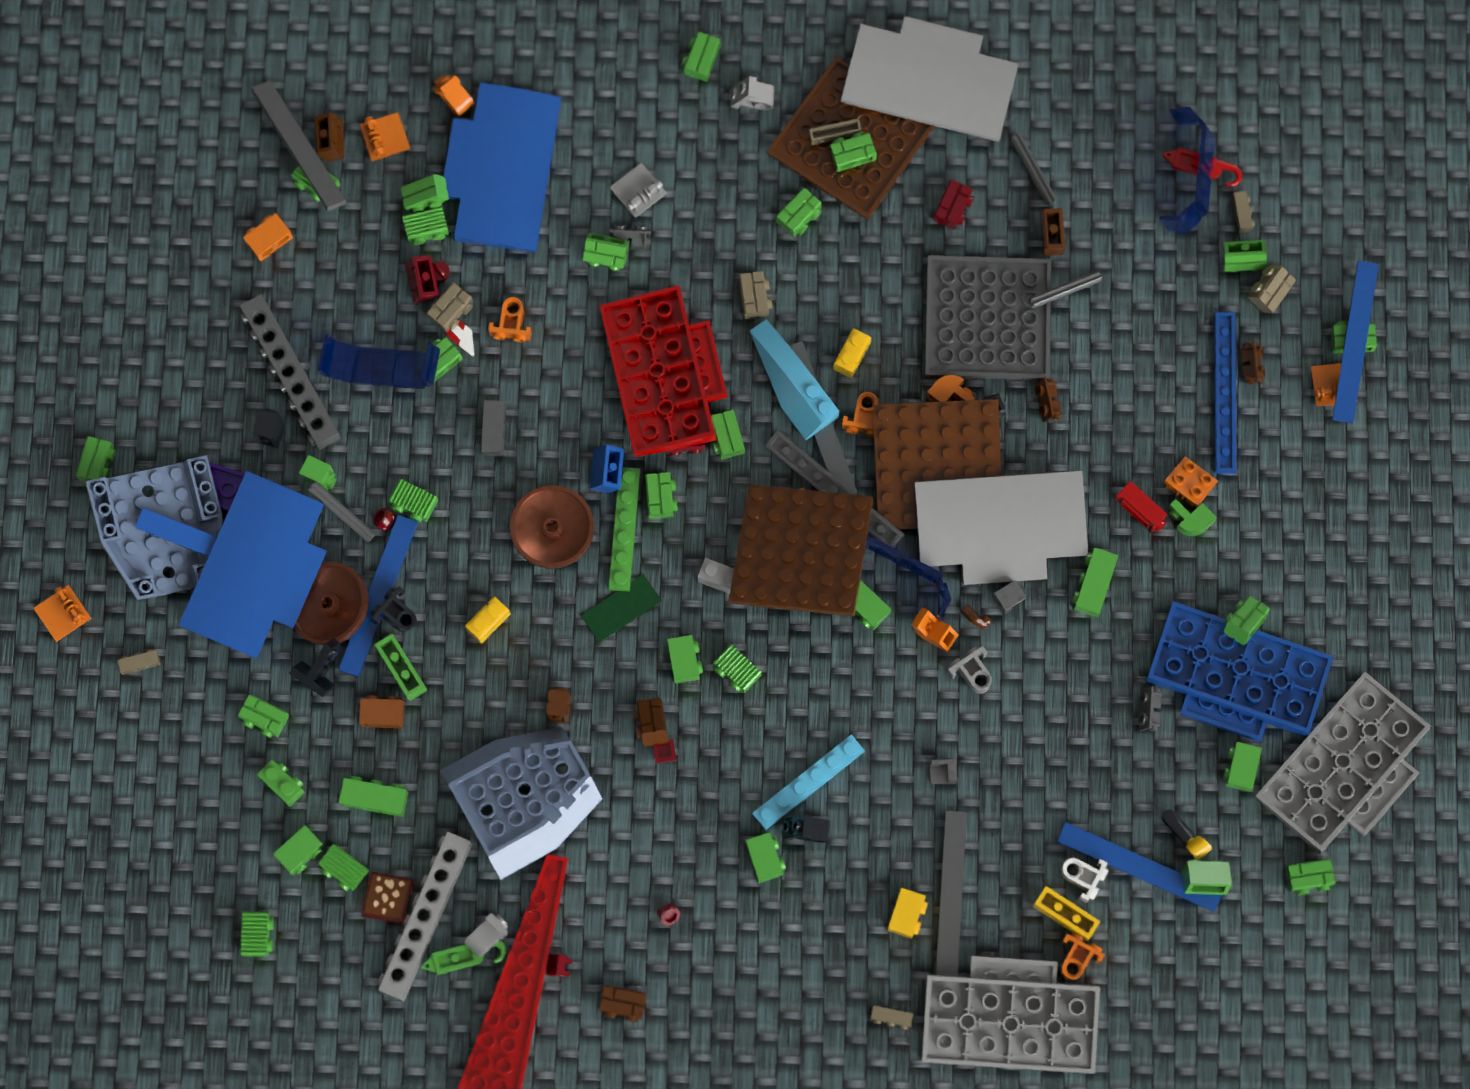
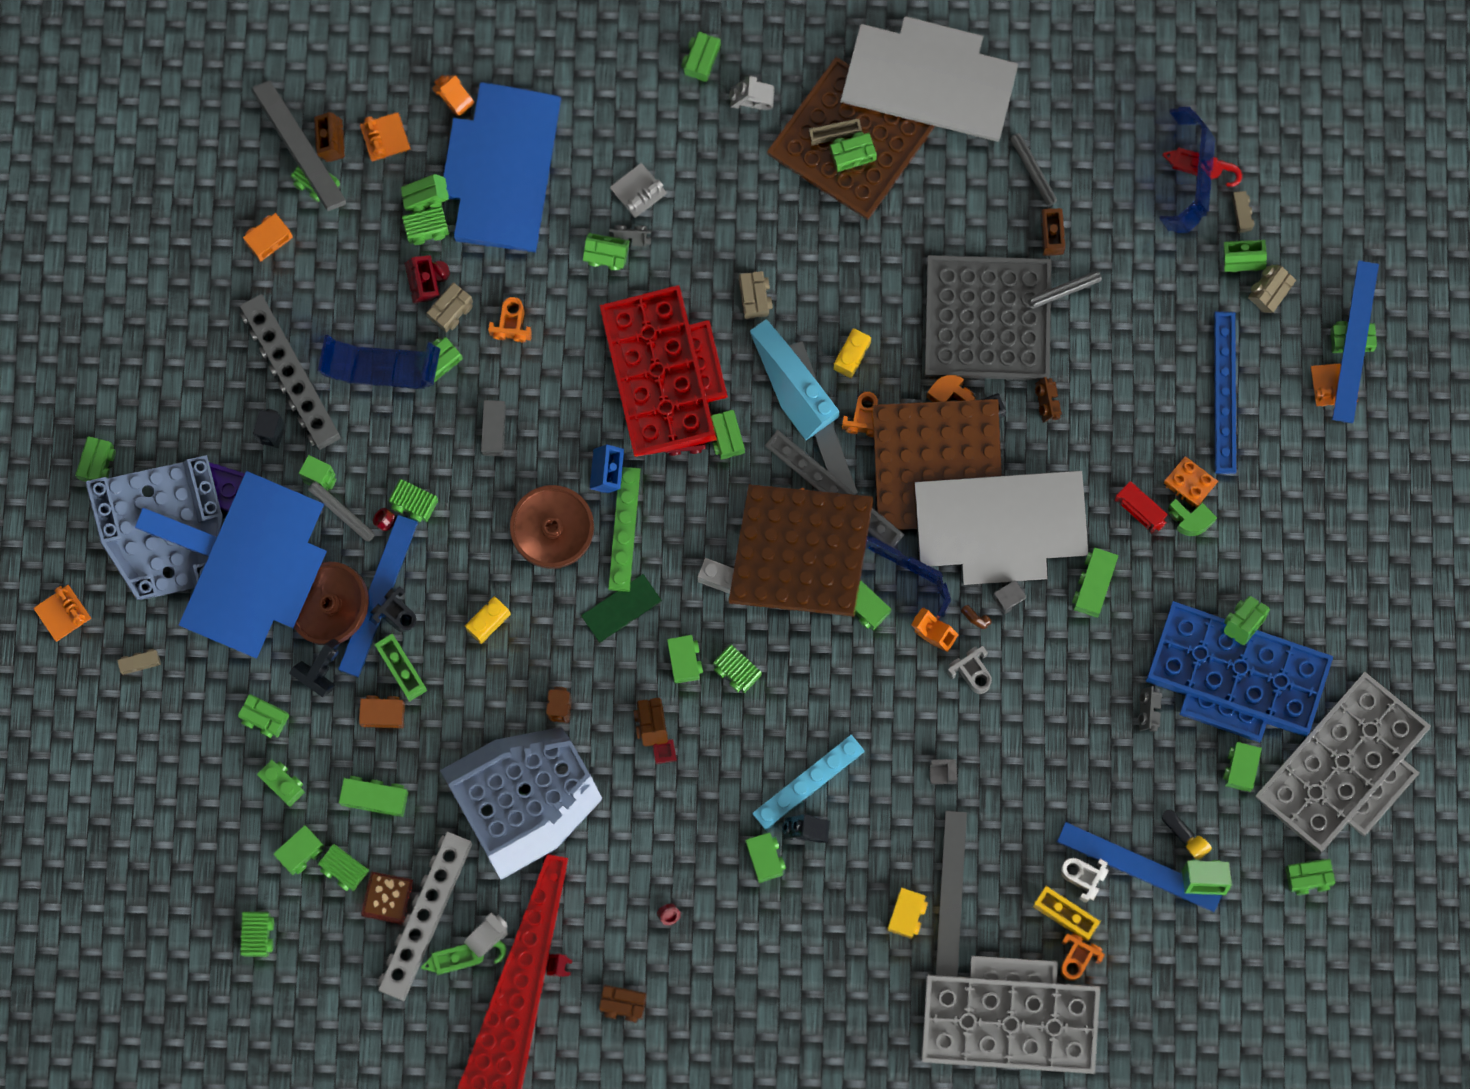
(463, 337): white sticker -> none
(659, 495): bright green brick -> none
(799, 212): bright green brick -> none
(891, 1017): dark tan piece -> none
(953, 204): dark red brick -> none
(1254, 371): reddish brown hinge -> none

